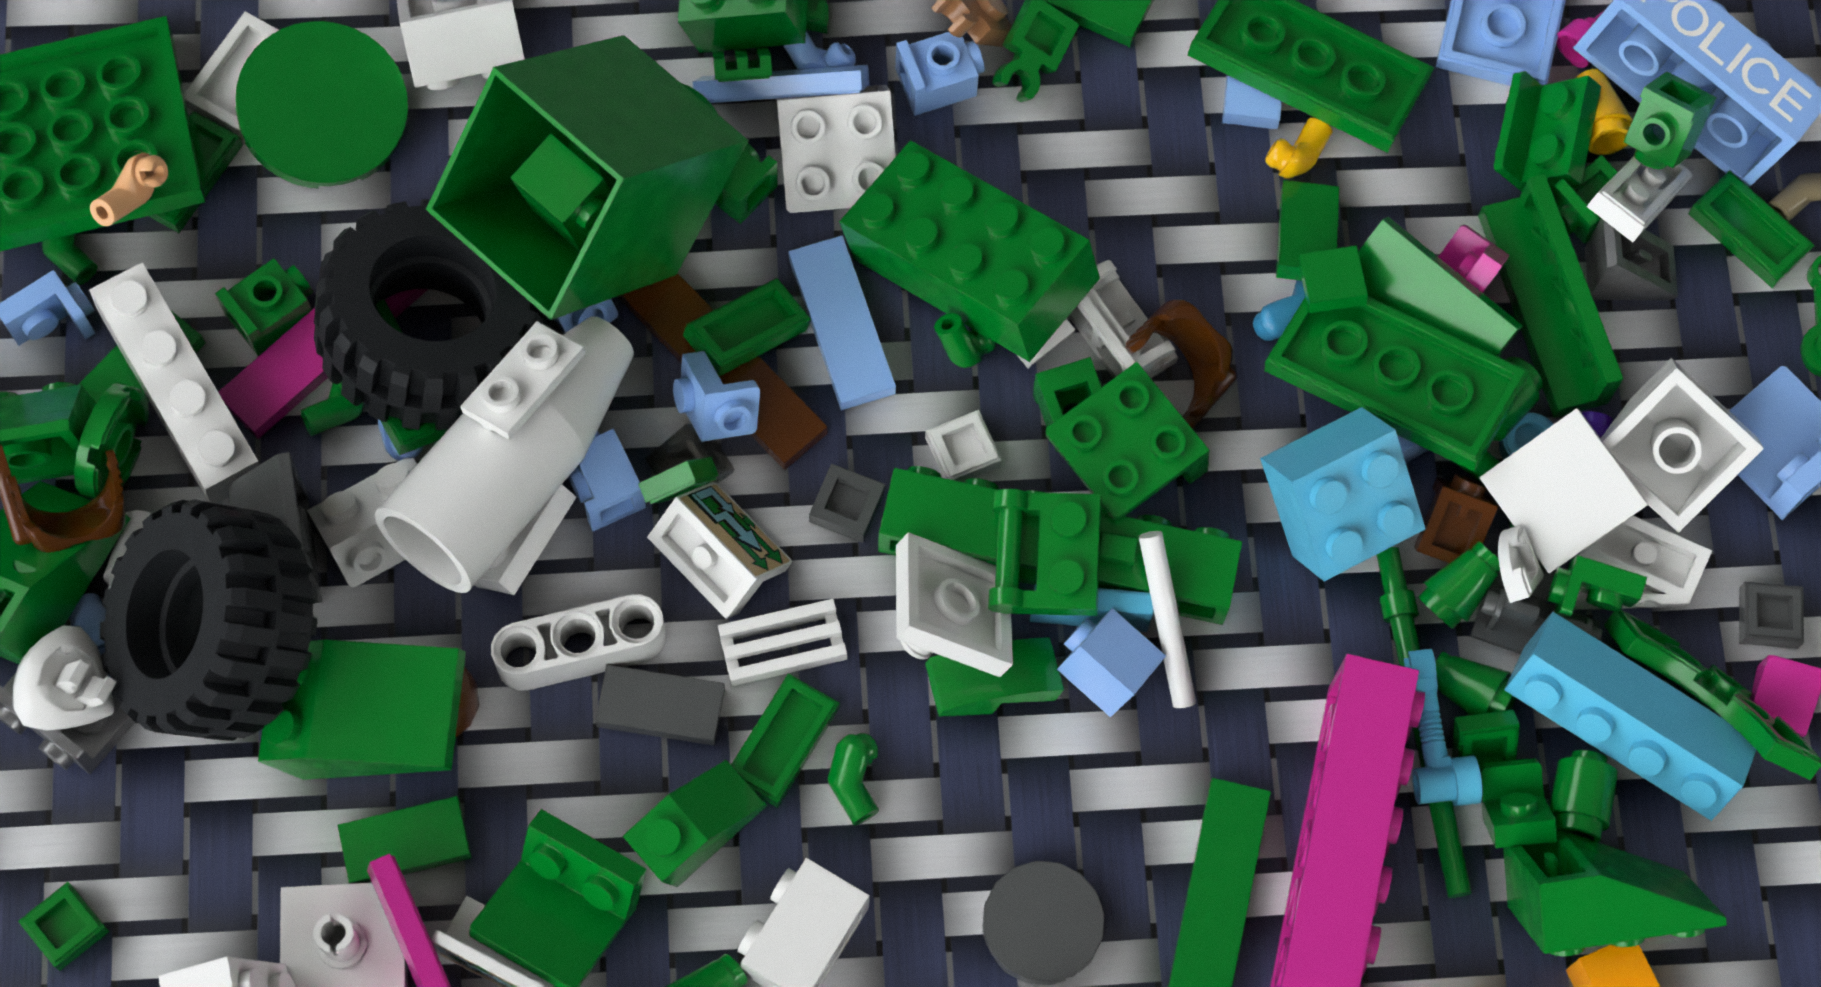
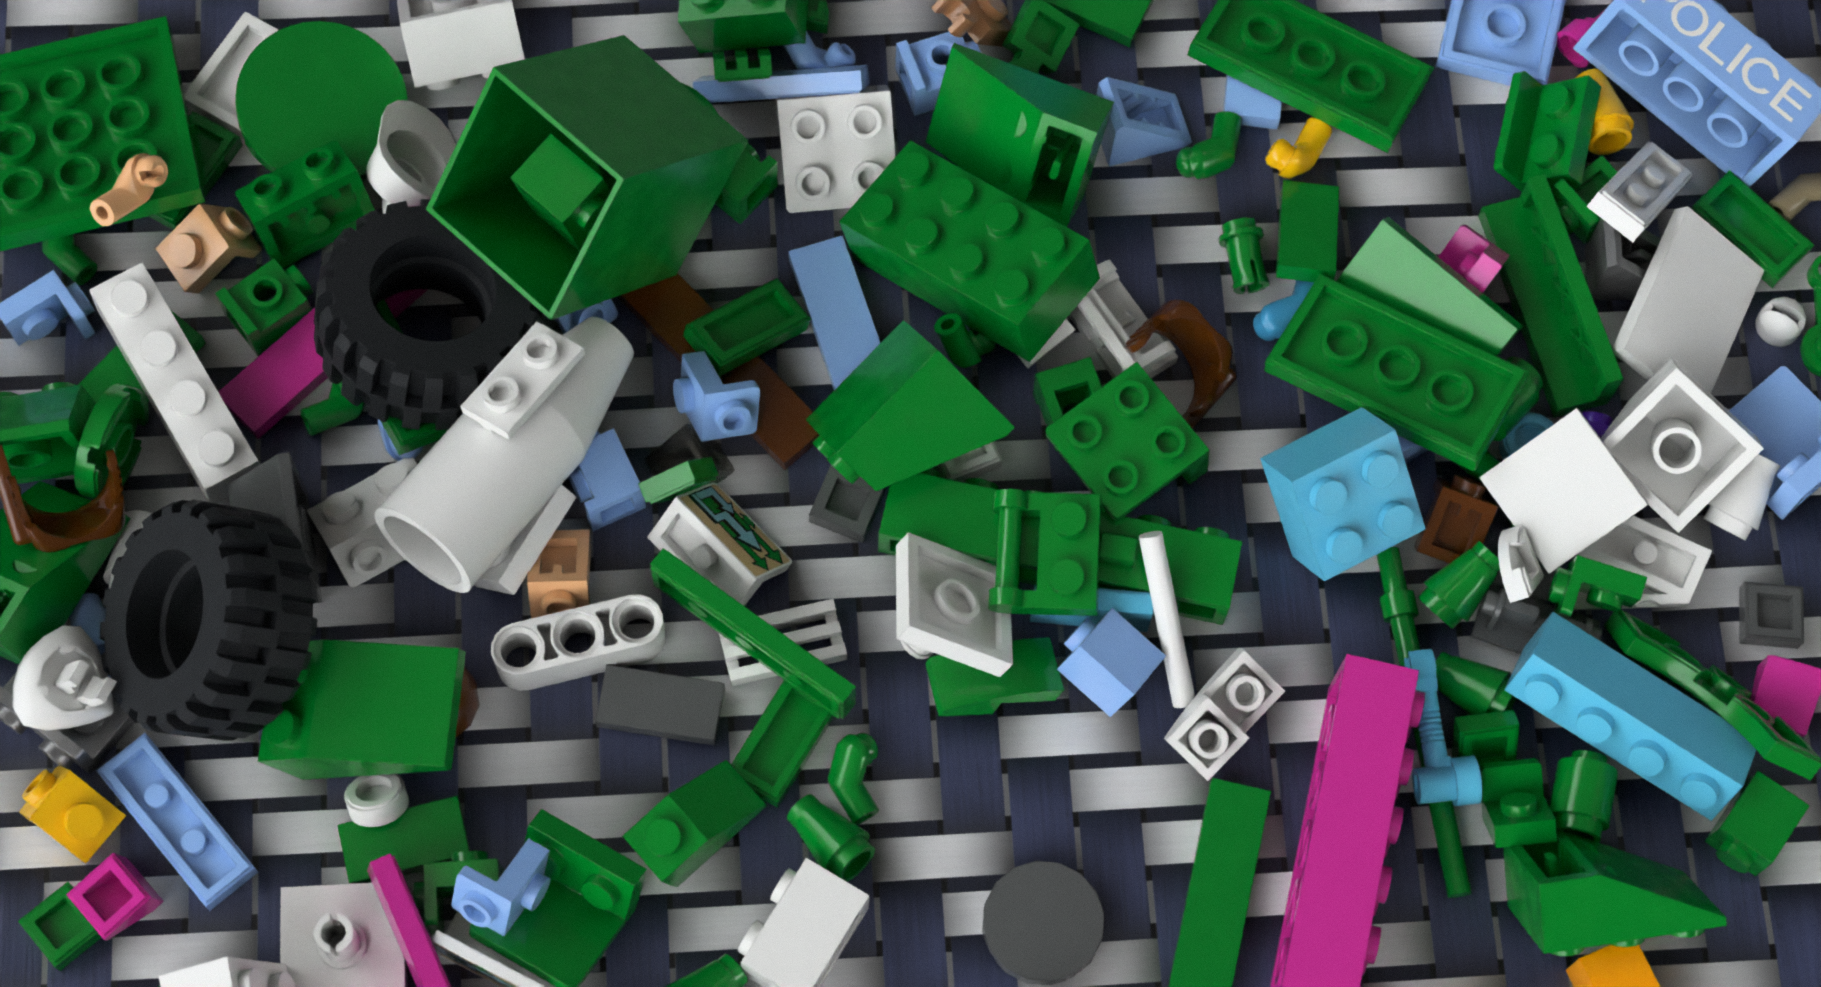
(70, 811): none -> yellow bracket
(114, 896): none -> dark pink slope
(177, 821): none -> light blue tile
(206, 244): none -> light nougat bracket
(305, 203): none -> green bracket
(376, 799): none -> white tile
(409, 154): none -> white piece
(440, 883): none -> green bracket
(501, 902): none -> light blue bracket
(561, 574): none -> light nougat bracket
(753, 634): none -> green tile
(831, 838): none -> green cone
(903, 414): none -> green slope
(1019, 131): none -> green slope
(1140, 122): none -> light blue slope
(1213, 154): none -> green arm
(1222, 713): none -> white slope
(1244, 254): none -> green pin
(1333, 279): green tile -> none
(1680, 112): green brick -> none
(1688, 302): none -> white tile
(1744, 499): none -> white cone
(1756, 825): none -> green brick
(1778, 328): none -> white hinge

